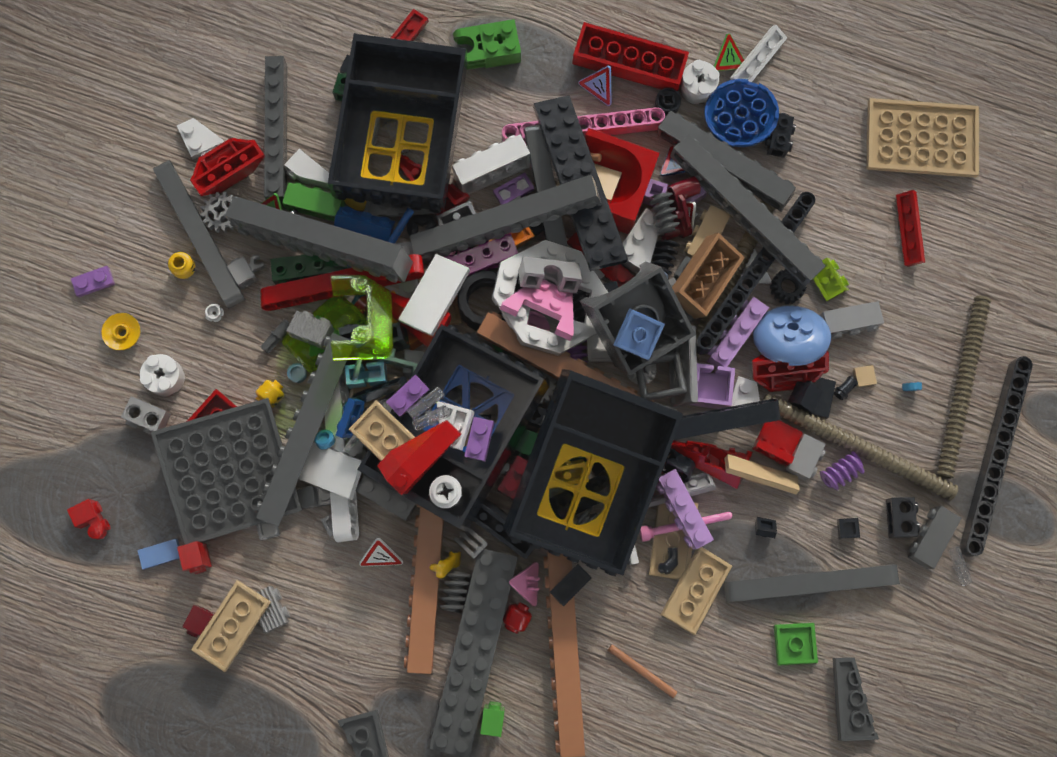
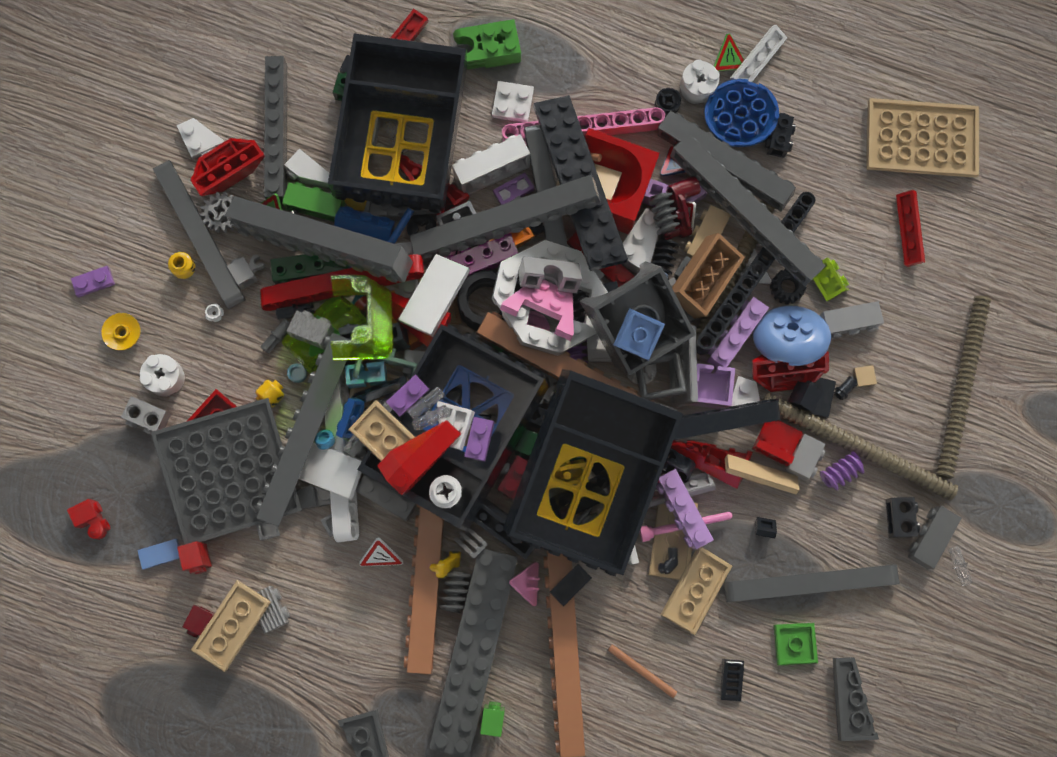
(288, 312): none -> black axle
(512, 102): none -> white plate
(517, 618): red head -> none
(599, 85): piece -> none
(630, 57): red brick -> none
(740, 672): none -> black slope
(848, 528): black plate -> none
(912, 386): dark azure tile -> none
(990, 462): black beam -> none

